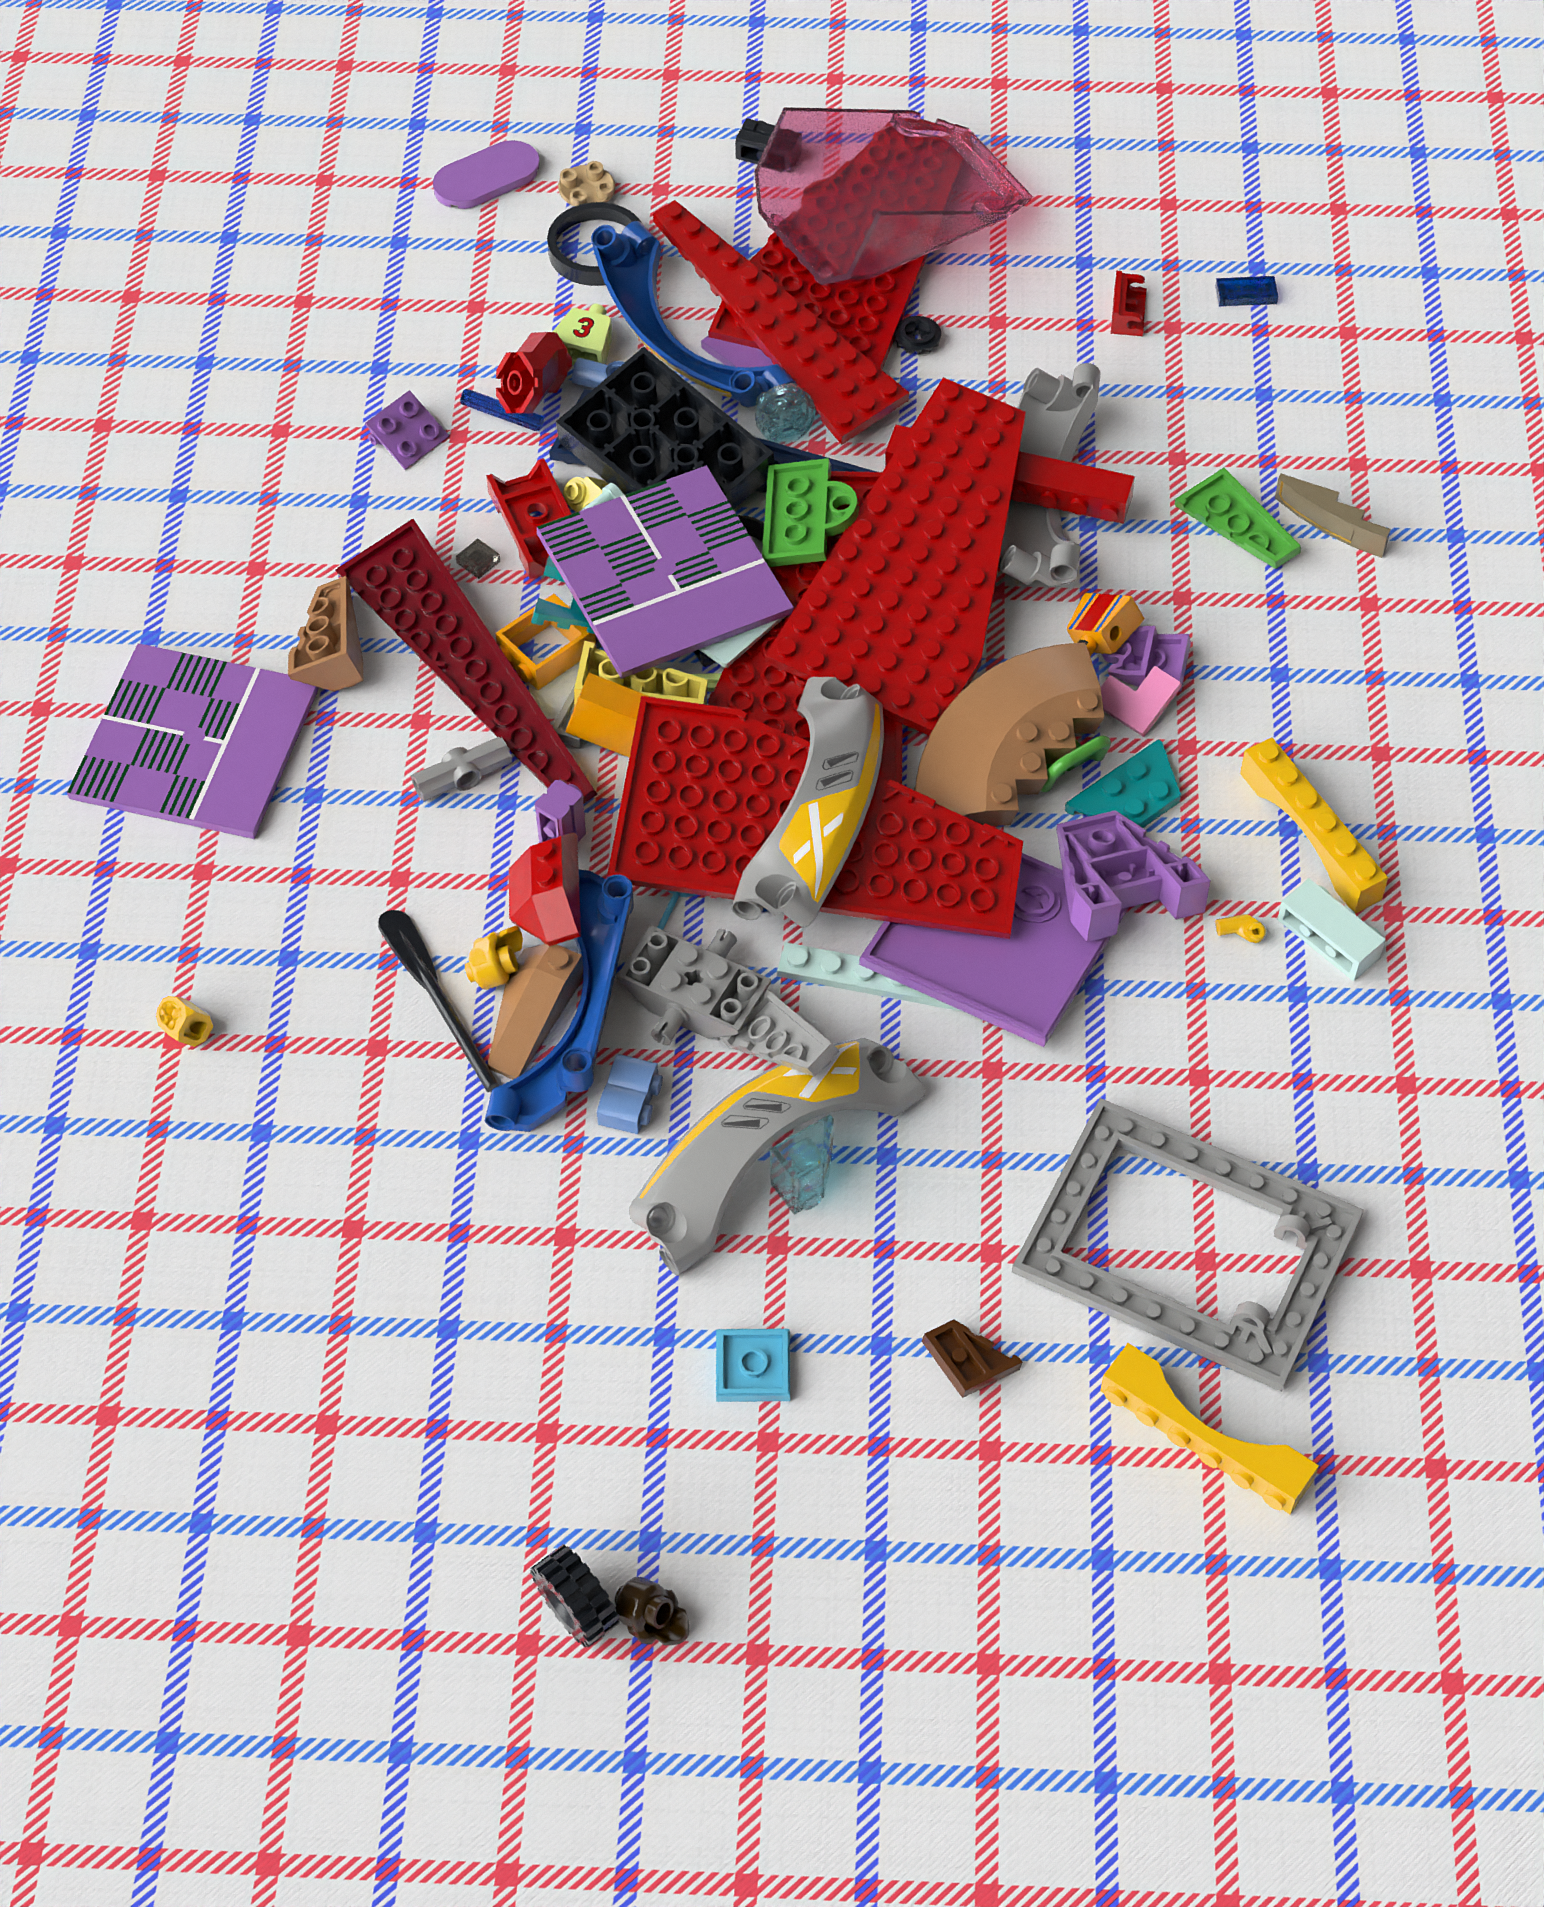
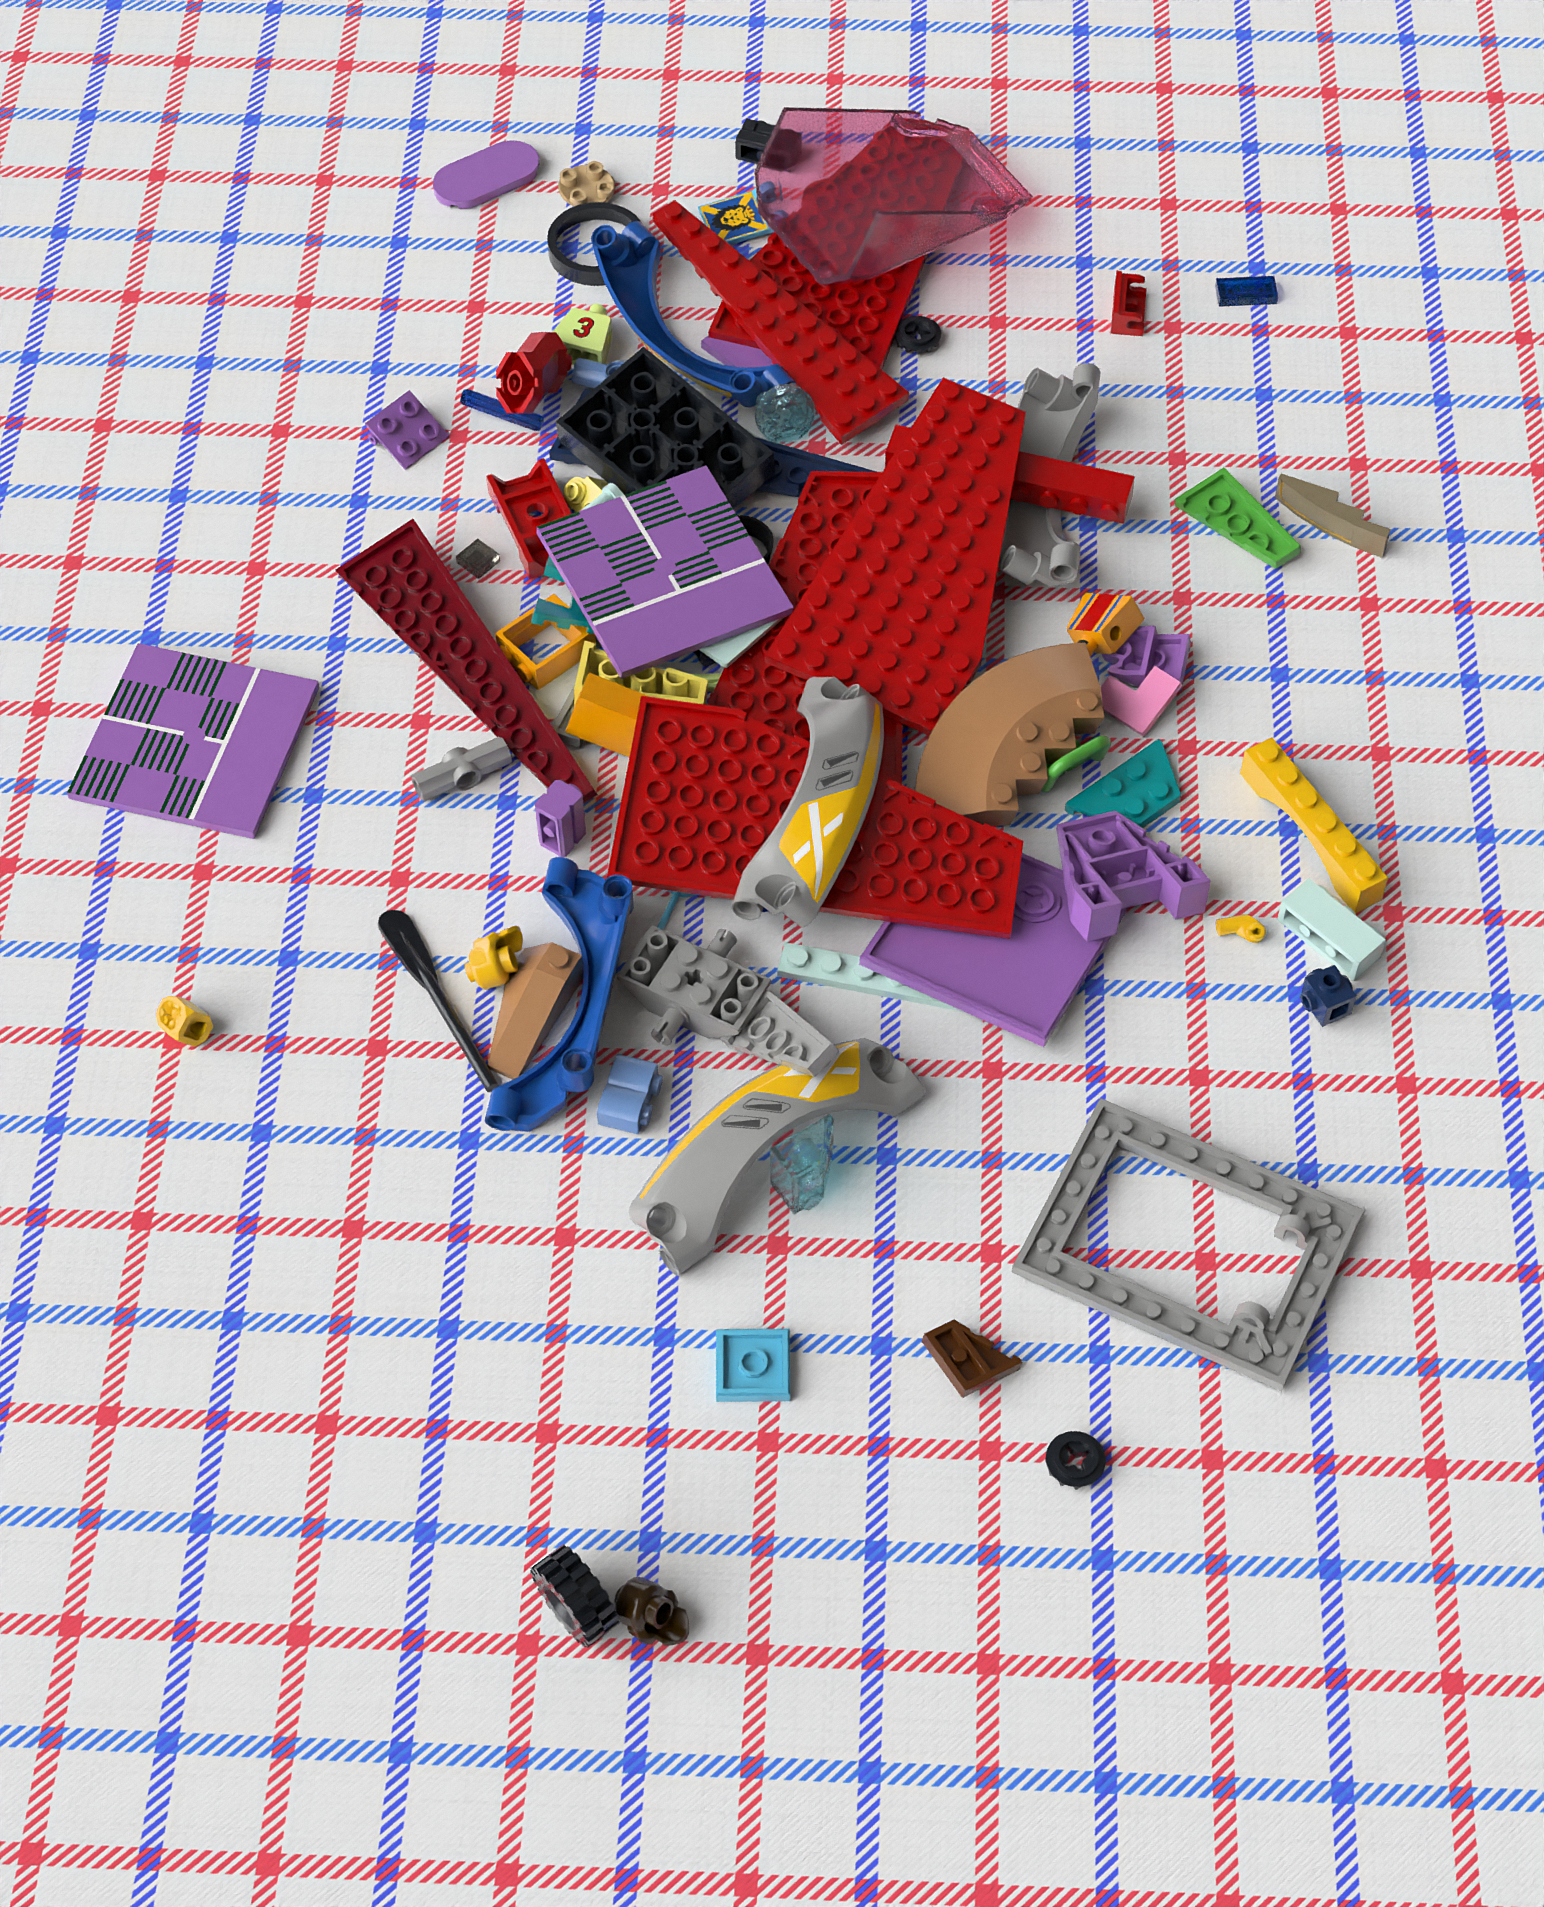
(329, 643): medium nougat wedge -> none
(546, 890): wedge -> none
(735, 218): none -> flag
(804, 512): bright green plate -> none
(1079, 1445): none -> black gear
(1270, 1470): yellow arch -> none
(1328, 995): none -> dark blue brick

